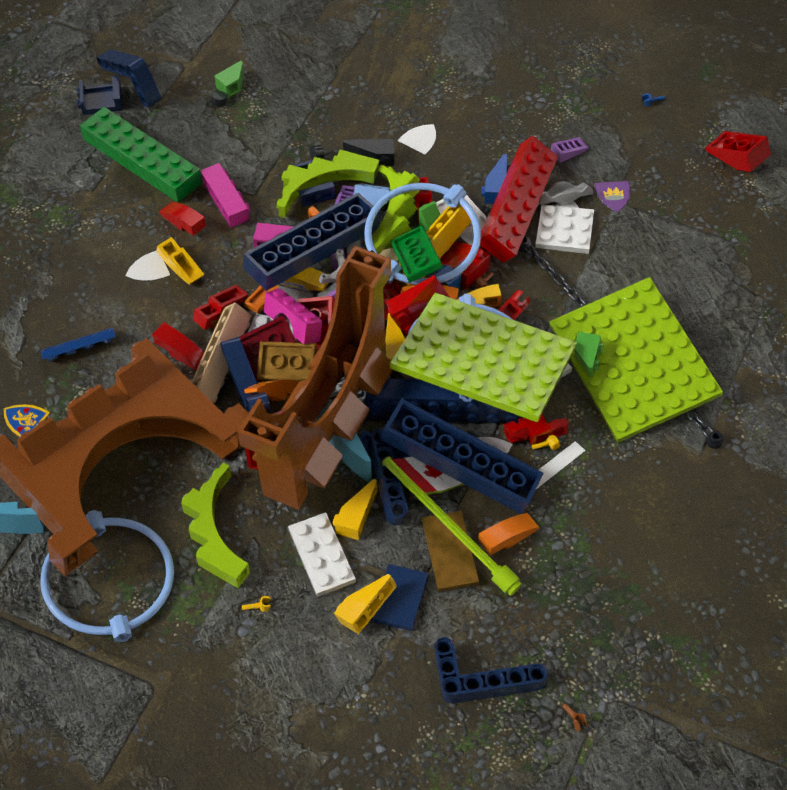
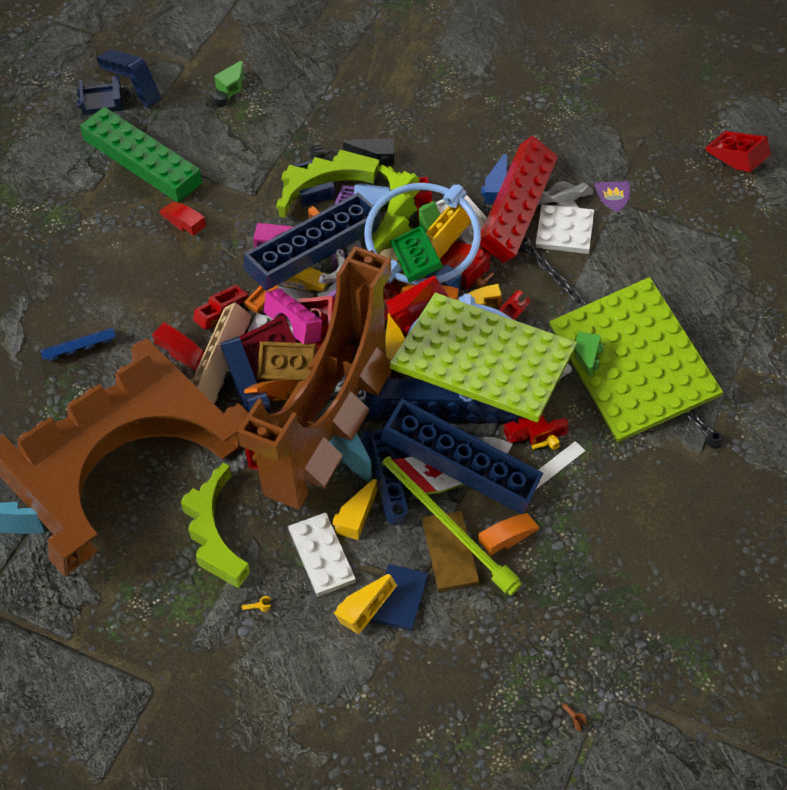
(24, 417): sticker -> none
(119, 624): light blue piece -> none
(148, 268): white sticker -> none
(179, 261): yellow slope -> none
(225, 195): dark pink brick -> none
(420, 138): white sticker -> none
(482, 679): dark blue beam -> none
(563, 153): medium lavender slope -> none
(648, 99): blue hand -> none

